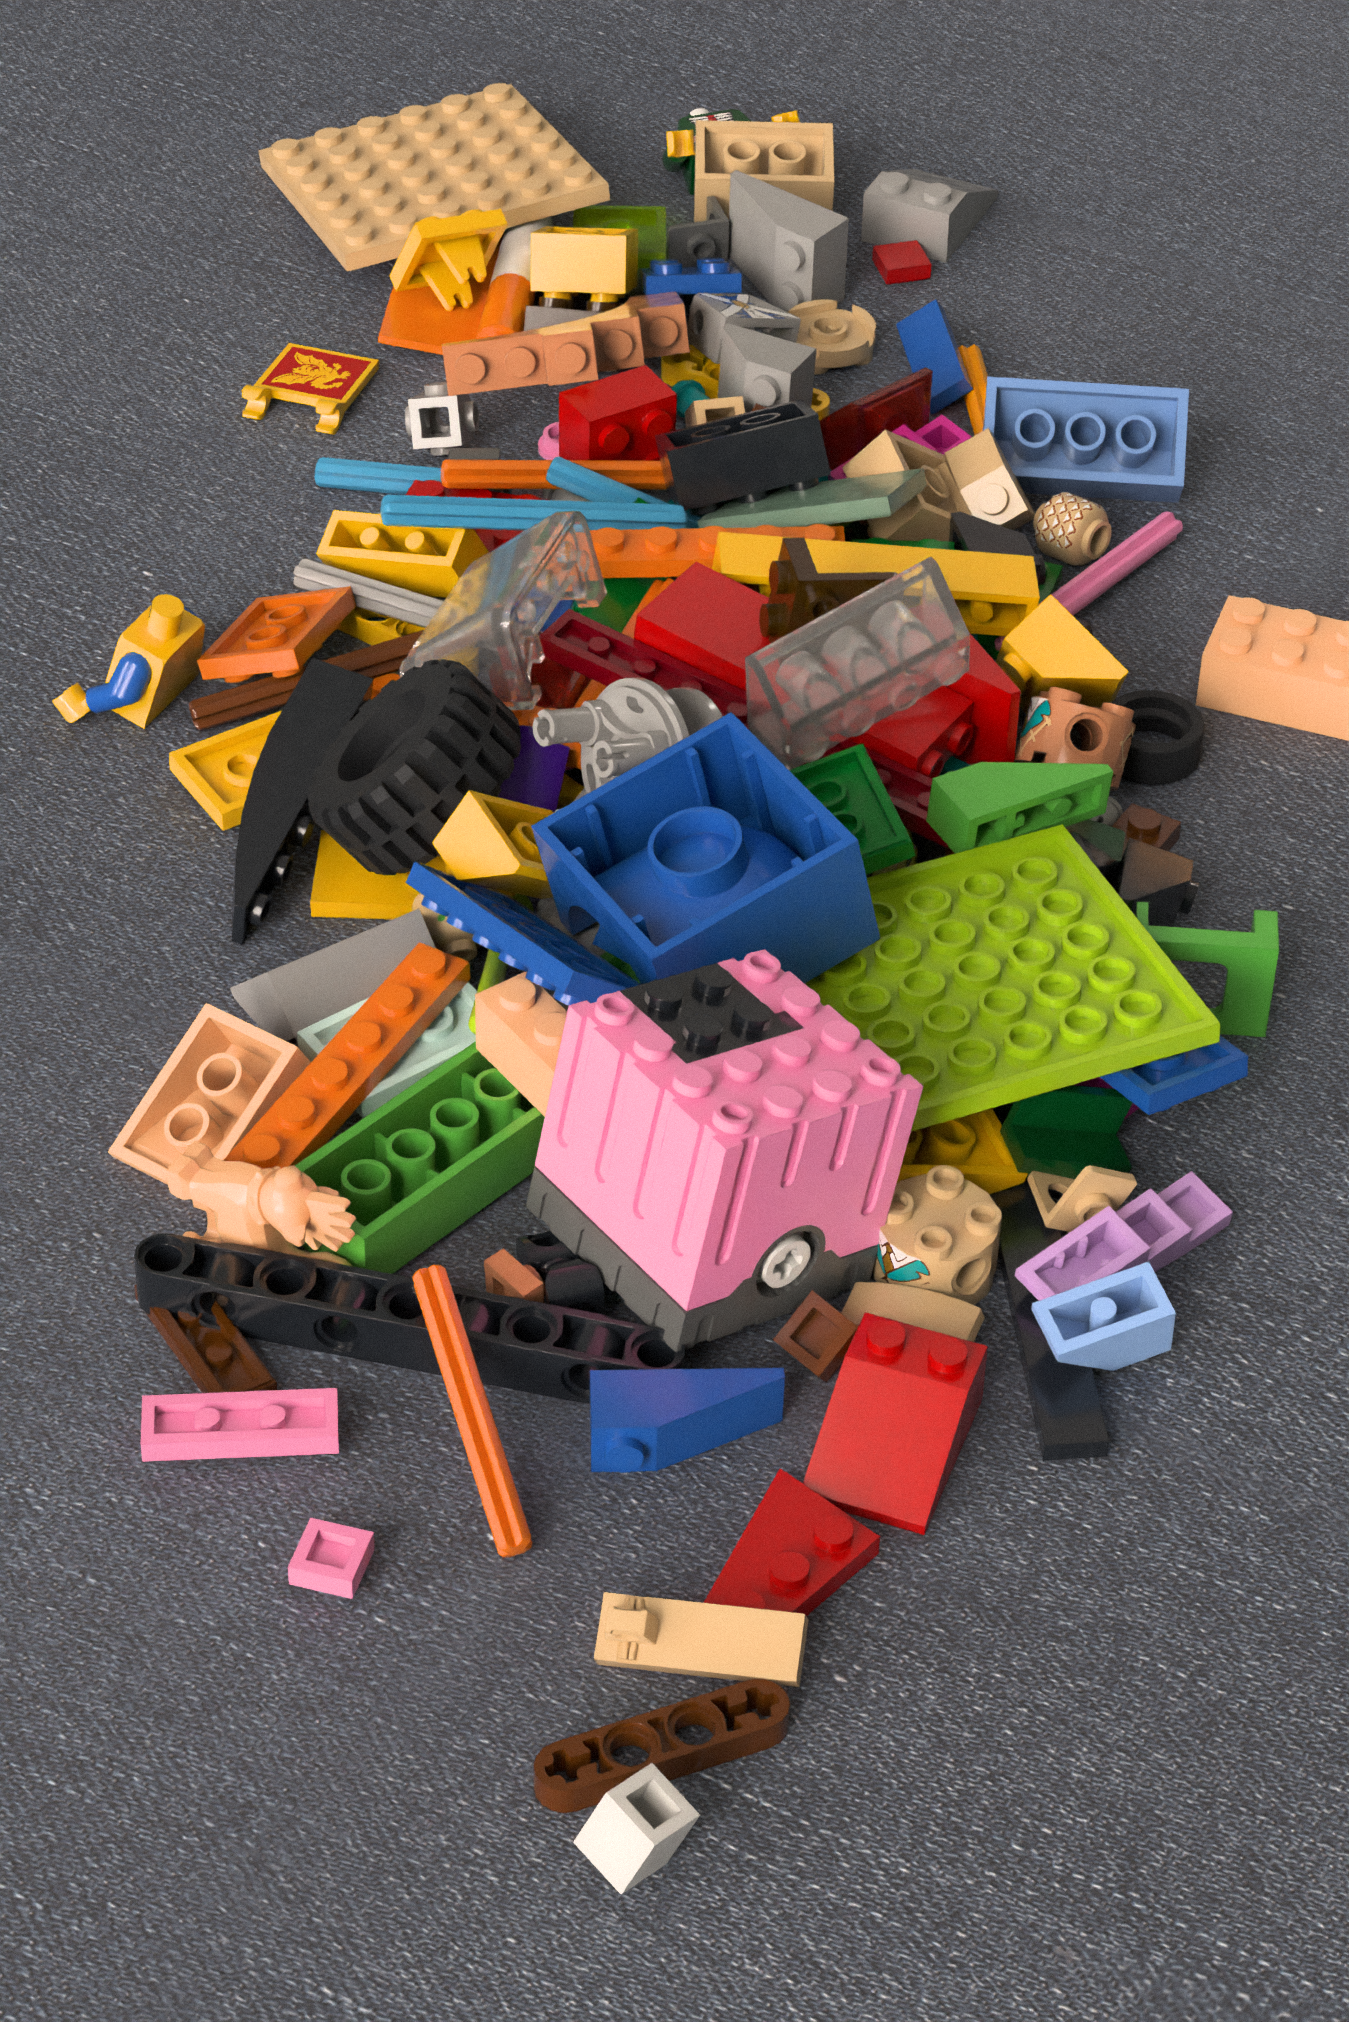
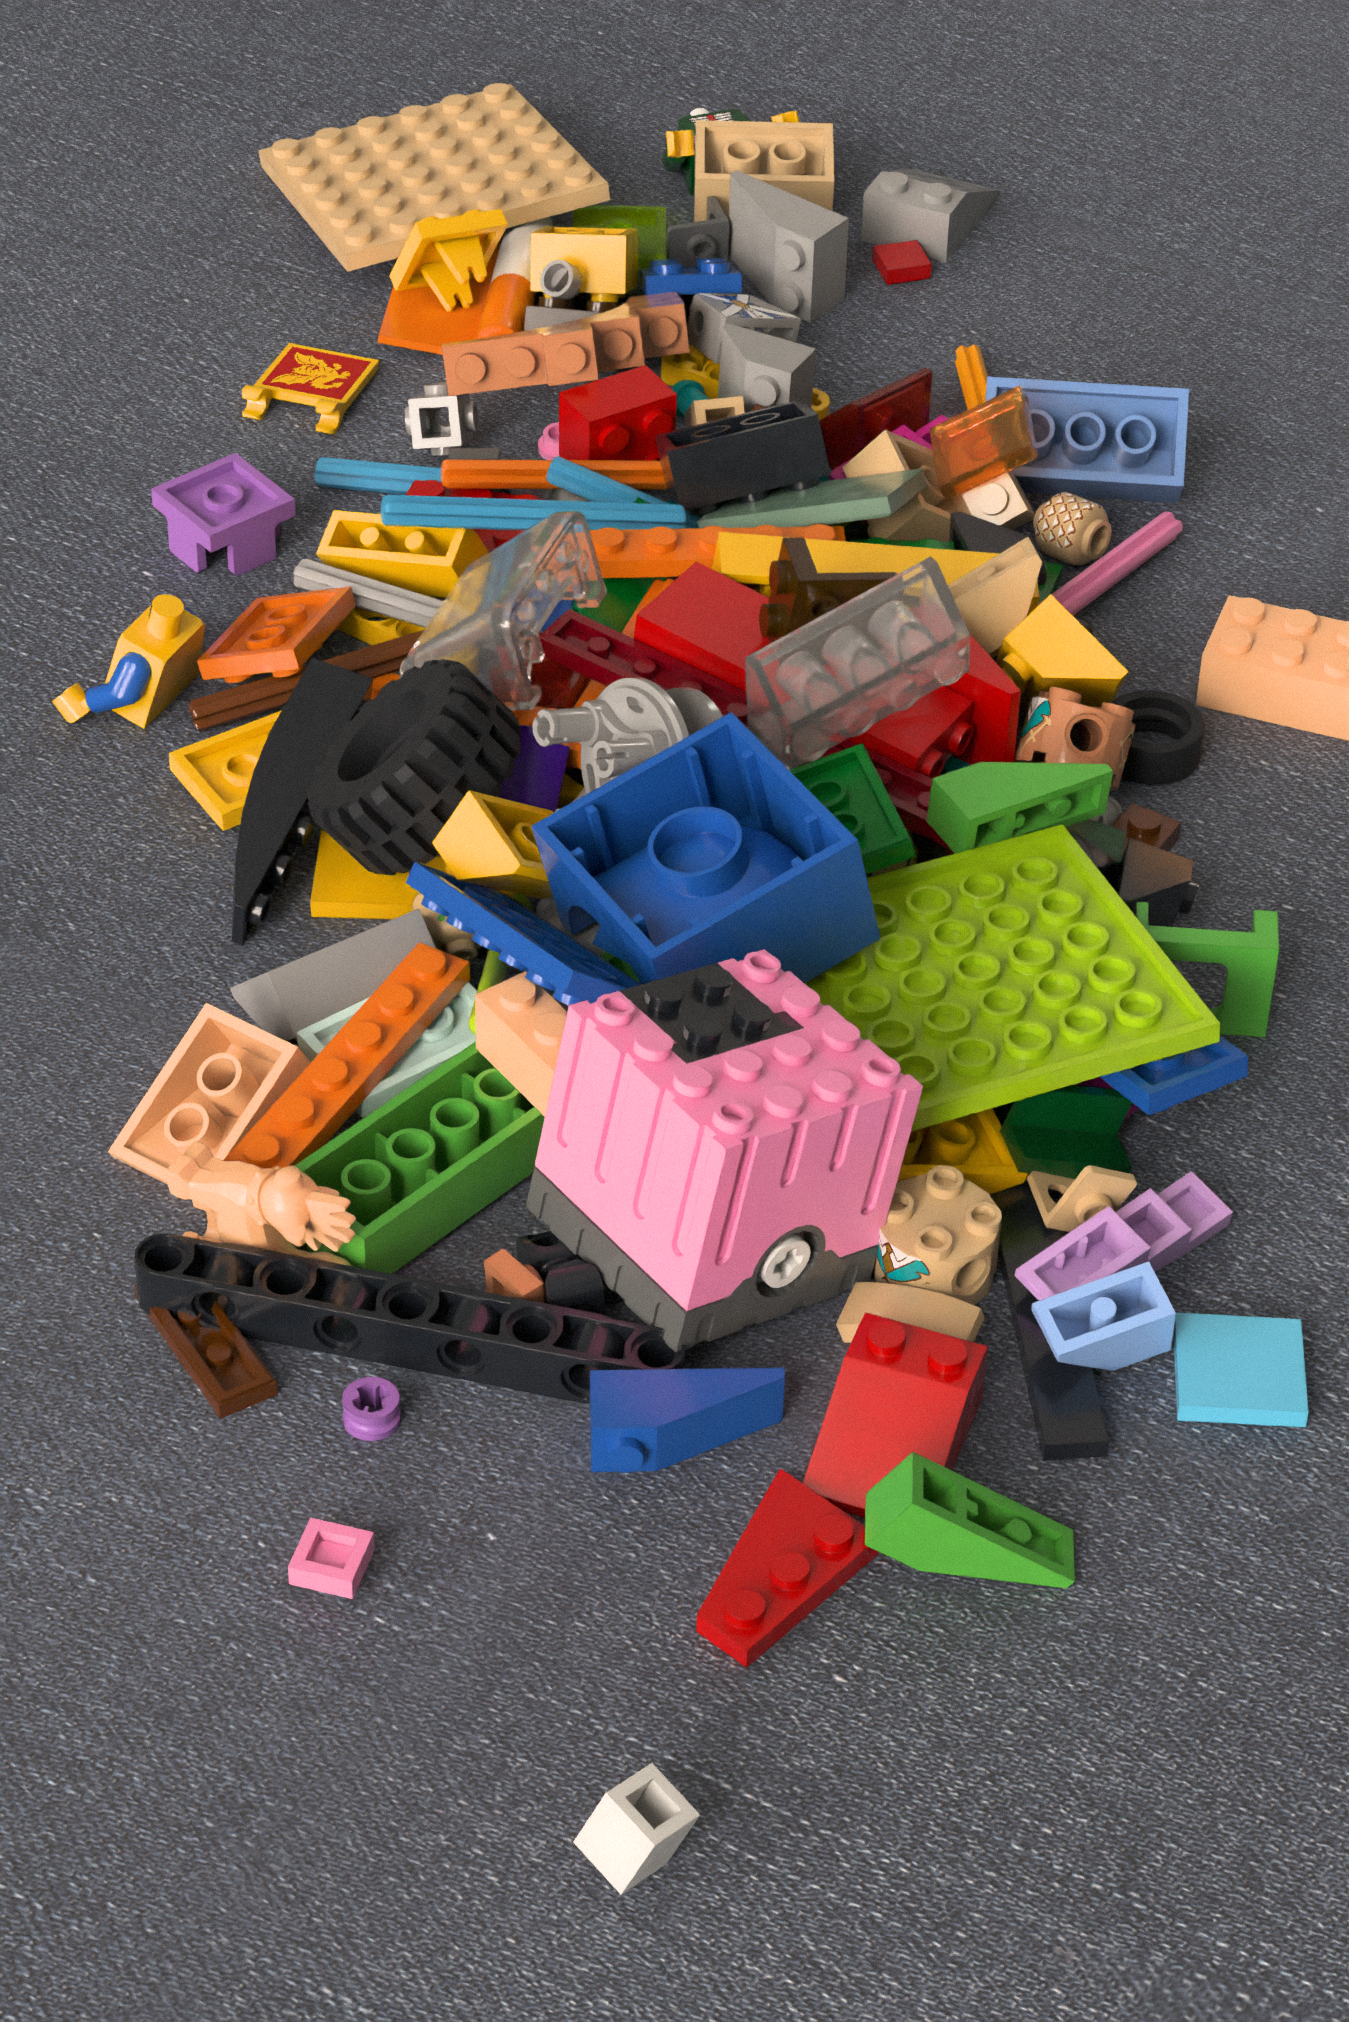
(224, 507): none -> medium lavender panel
(239, 1424): bright pink plate -> none
(376, 1393): none -> medium lavender bush
(472, 1411): orange axle -> none
(560, 280): none -> light grey hinge
(656, 1735): reddish brown beam -> none
(701, 1639): tan hinge -> none
(817, 1336): reddish brown plate -> none
(837, 334): tan plate -> none
(932, 345): blue tile -> none
(963, 1528): none -> bright green slope
(983, 442): none -> clear orange tile
(998, 594): none -> tan slope
(1240, 1370): none -> medium azure tile

